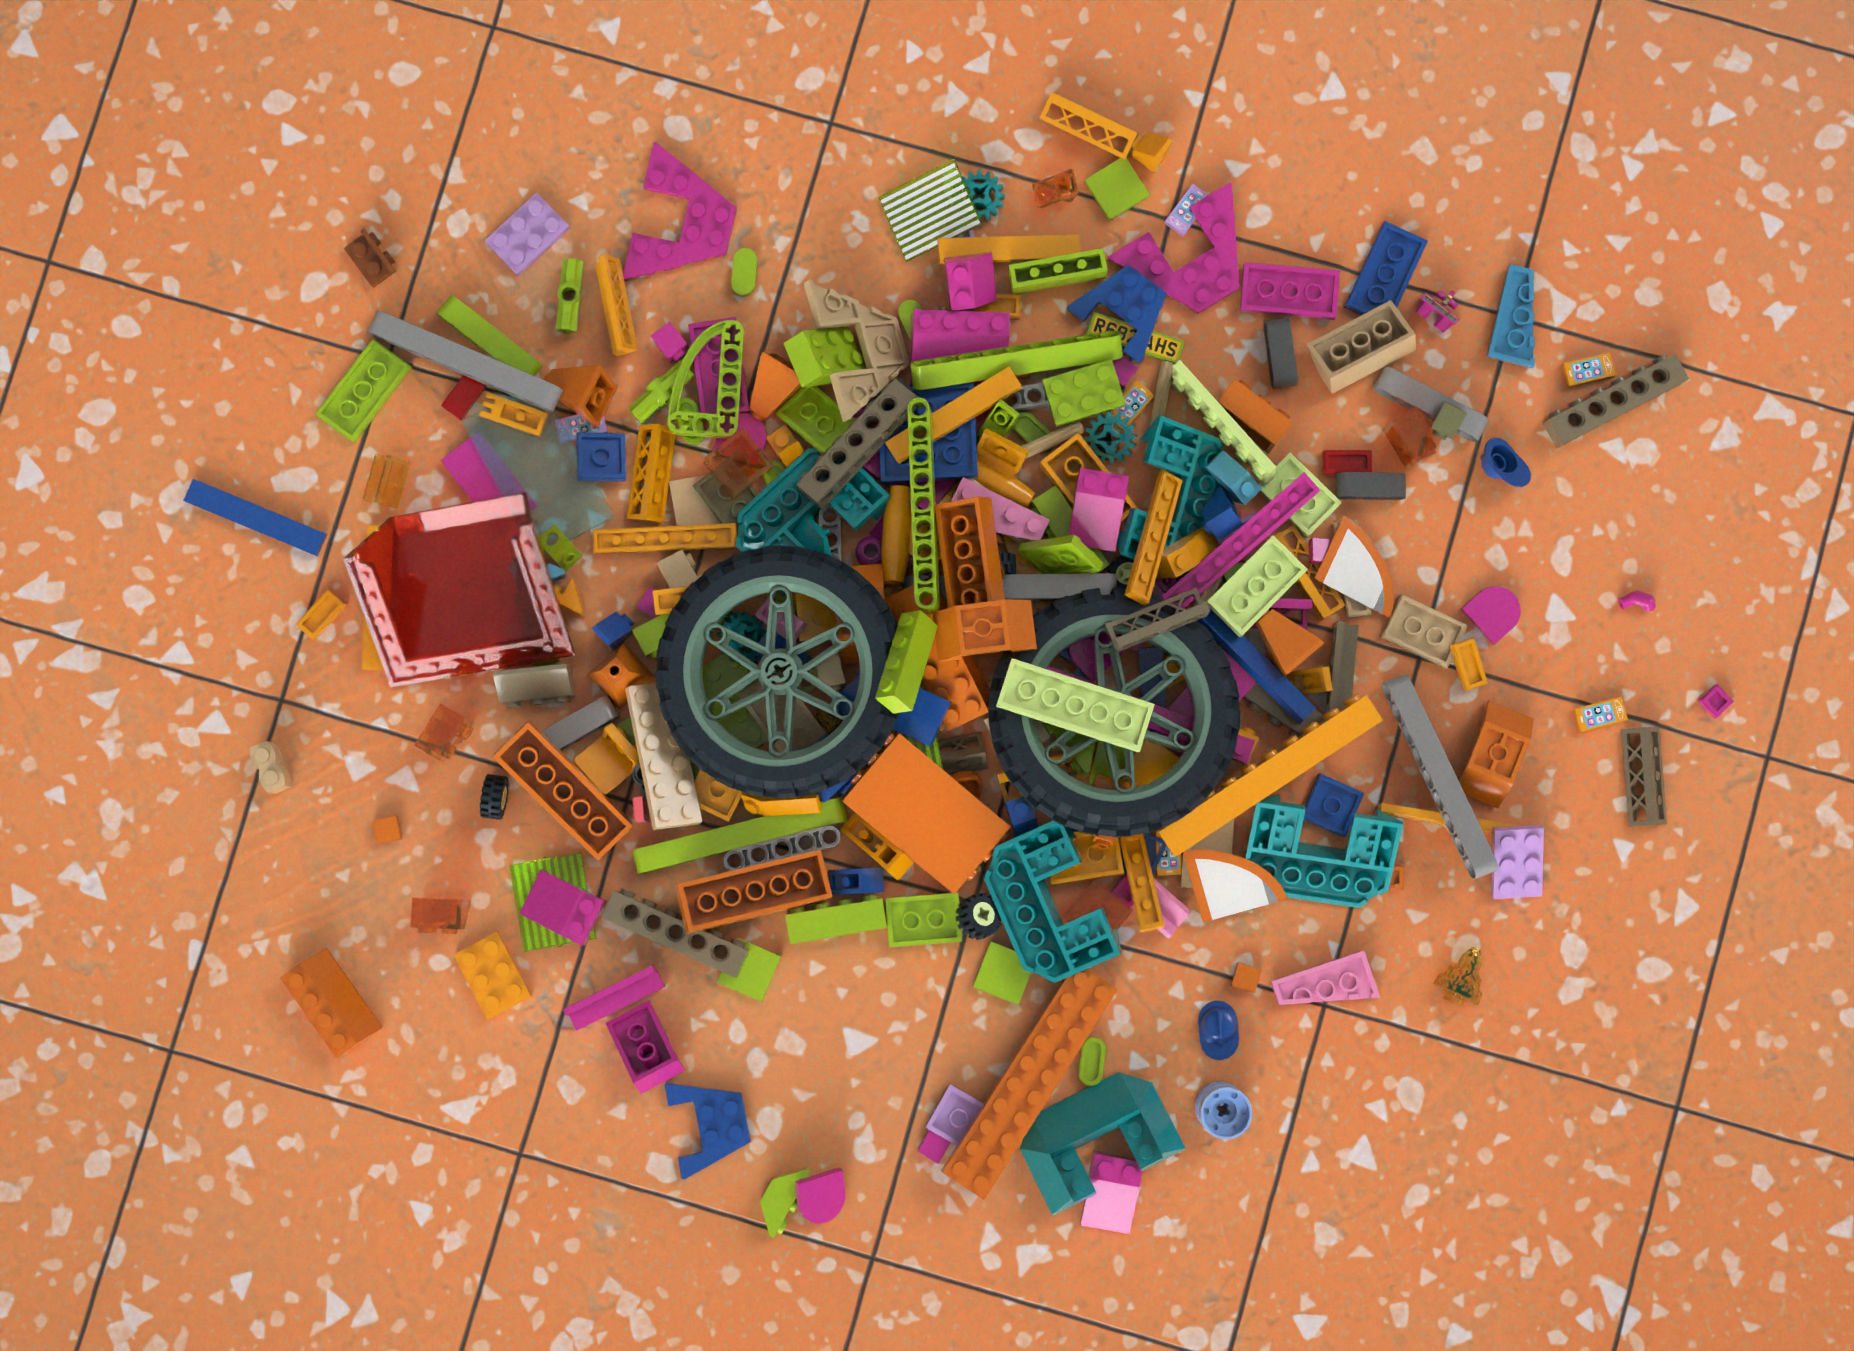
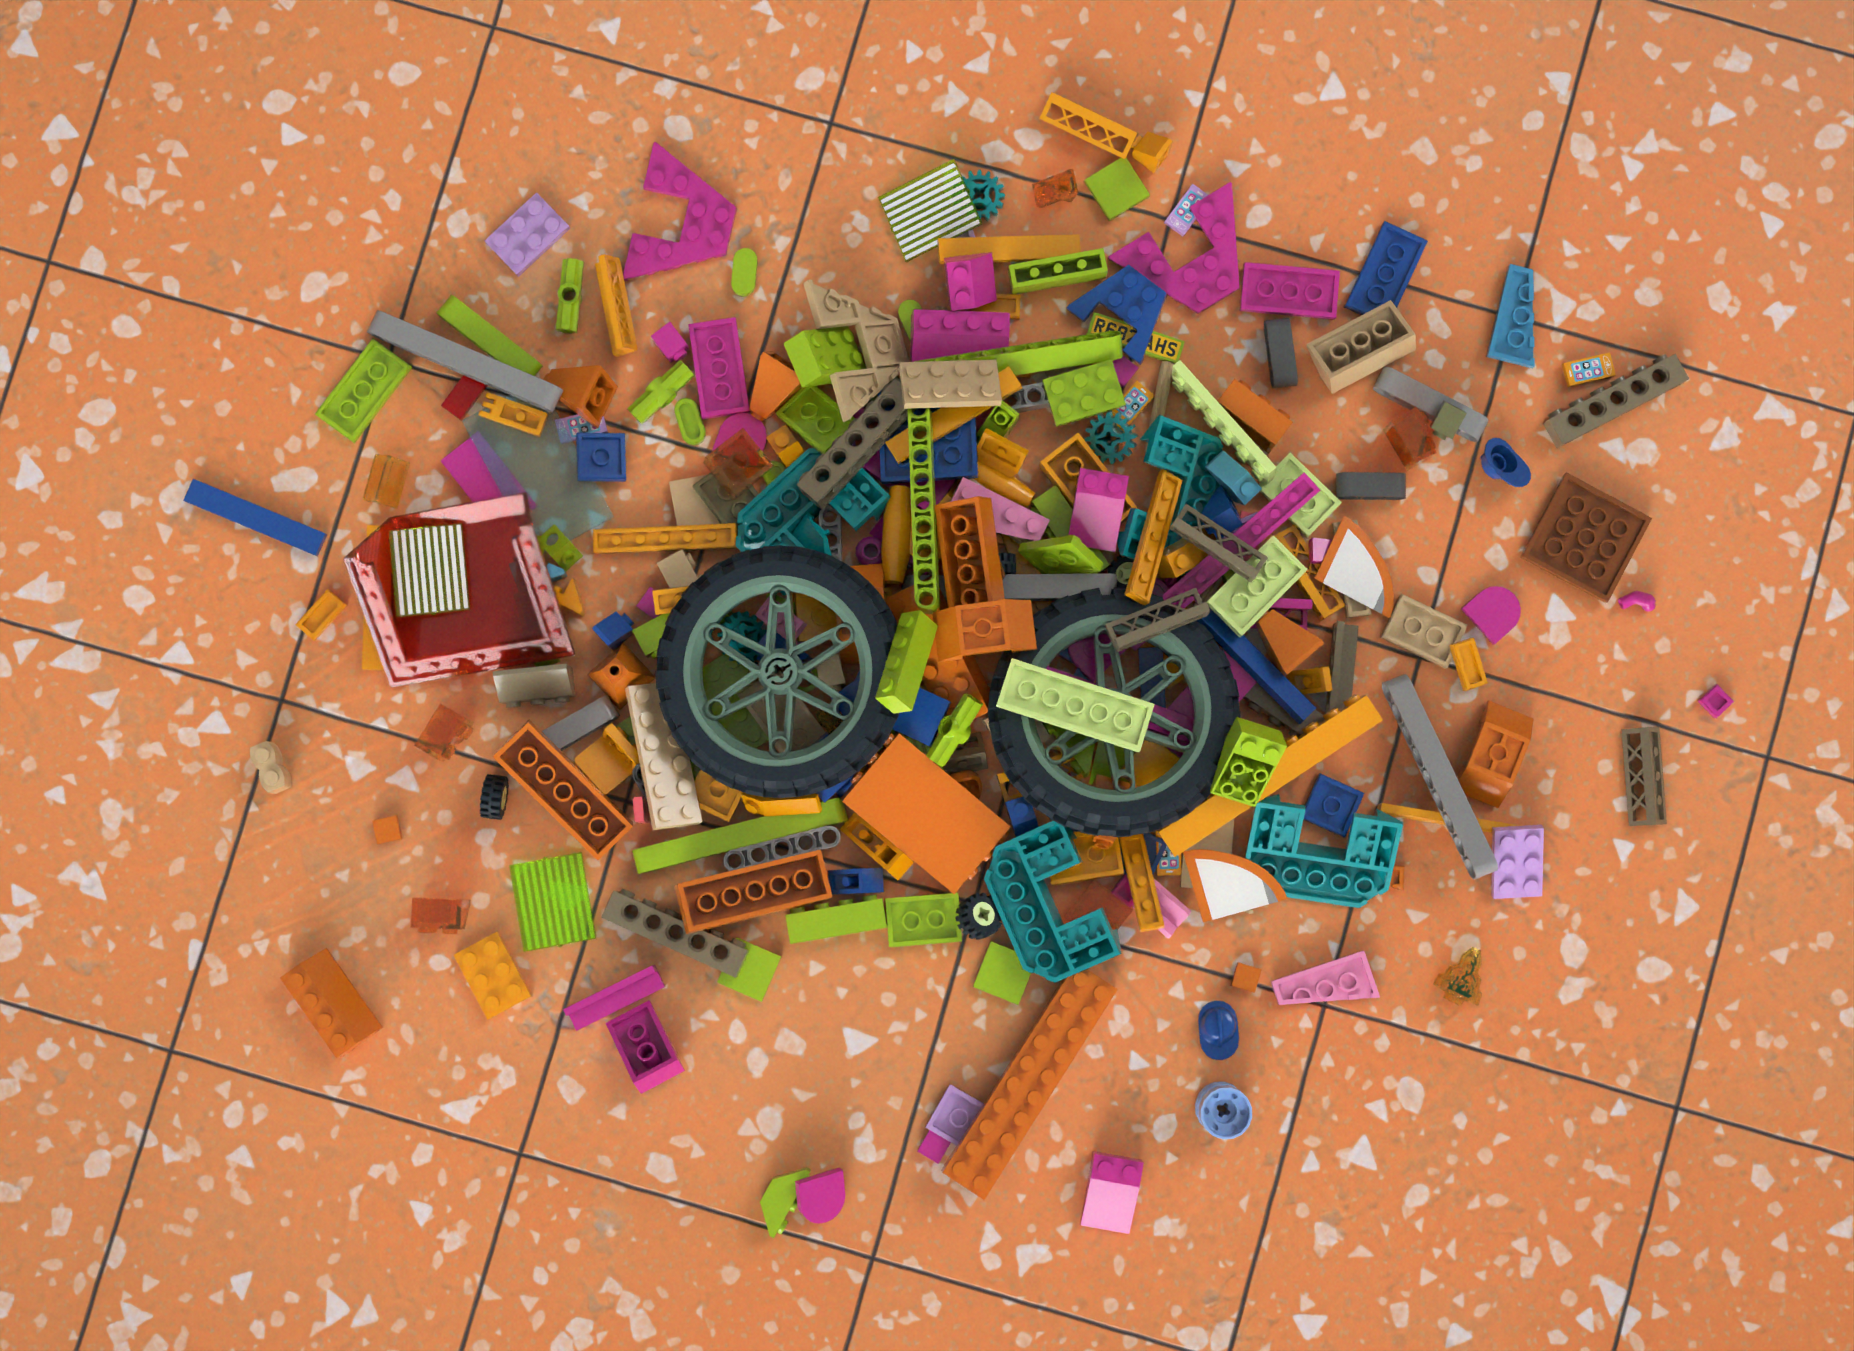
(369, 259): dark orange bracket -> none
(429, 570): none -> piece
(563, 907): dark pink slope -> none
(655, 473): light orange fence -> none
(720, 1124): blue wing -> none
(724, 390): lime beam -> none
(950, 384): none -> tan plate
(954, 729): none -> lime piece
(1030, 428): lime tile -> none
(1053, 439): tan axle -> none
(1085, 1116): teal slope -> none
(1092, 1061): lime tile -> none
(1215, 550): none -> dark tan fence
(1247, 761): none -> lime slope
(1346, 461): red tile -> none
(1447, 317): dark pink hips -> none
(1586, 537): none -> dark orange plate
(1600, 714): tile -> none

